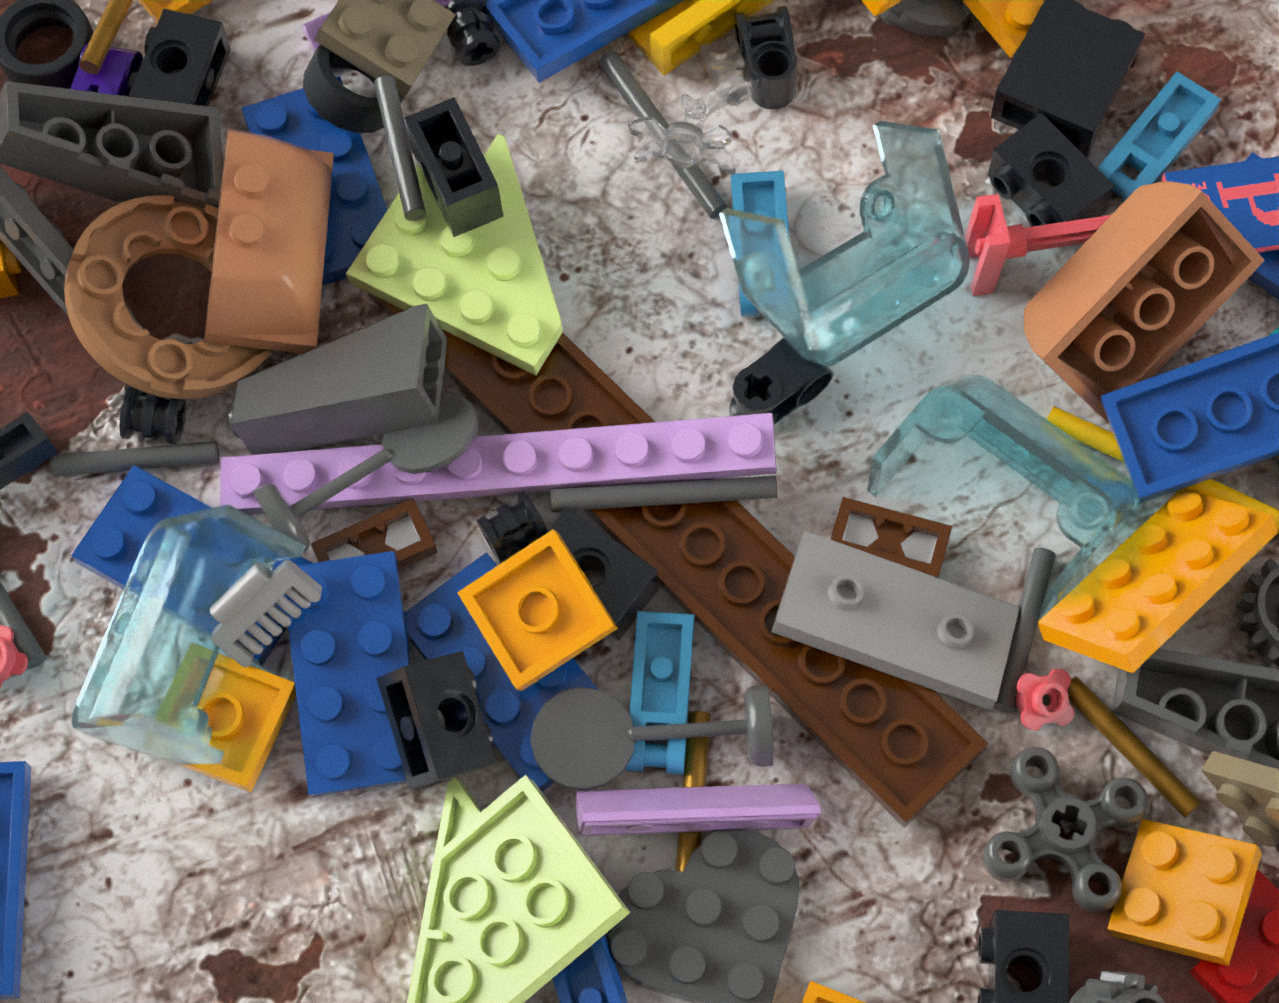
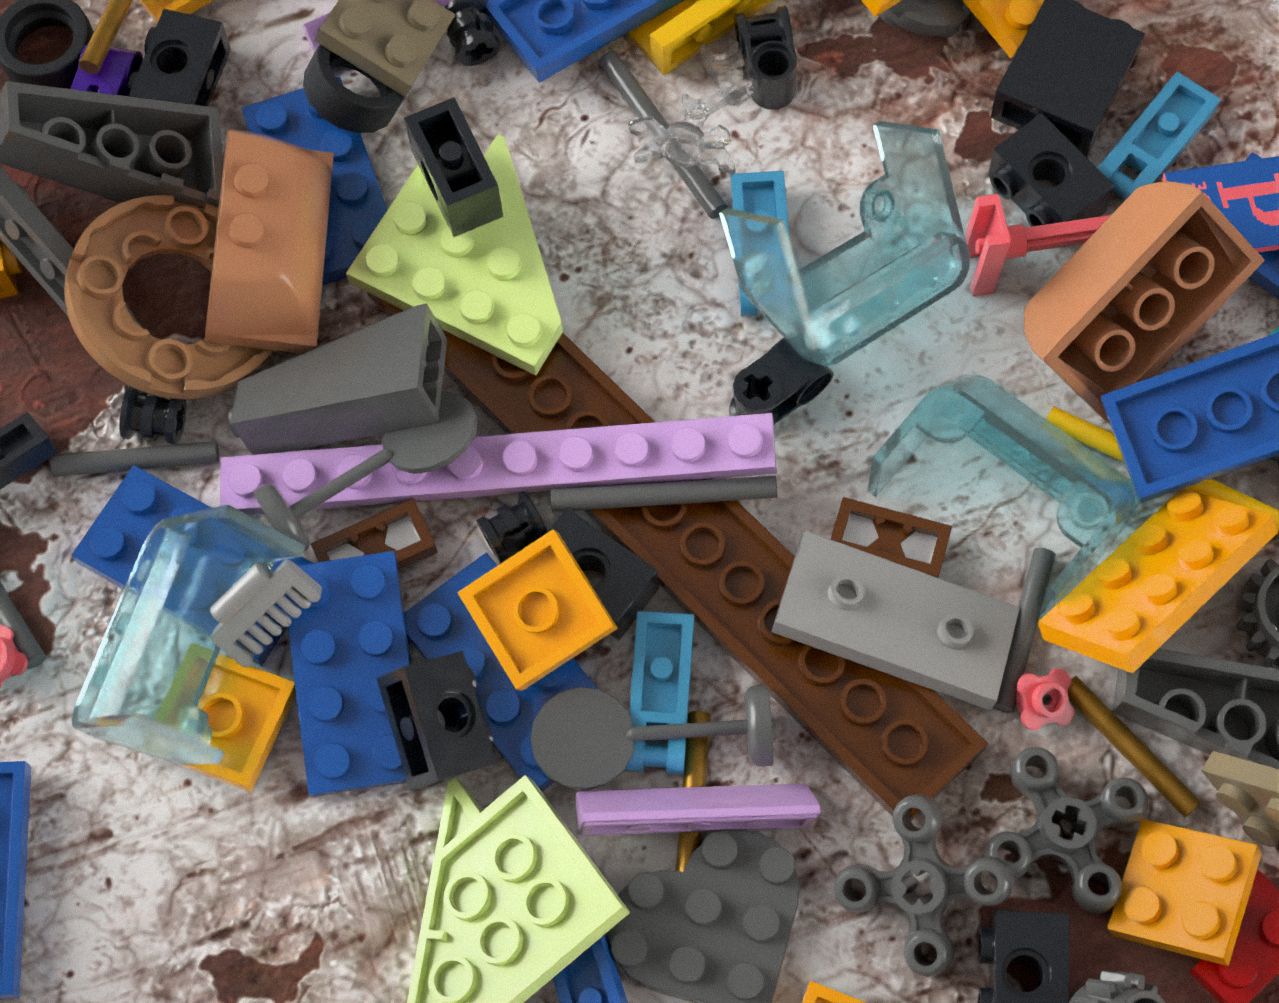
(399, 148): dark grey bar -> none
(947, 885): none -> dark grey gear

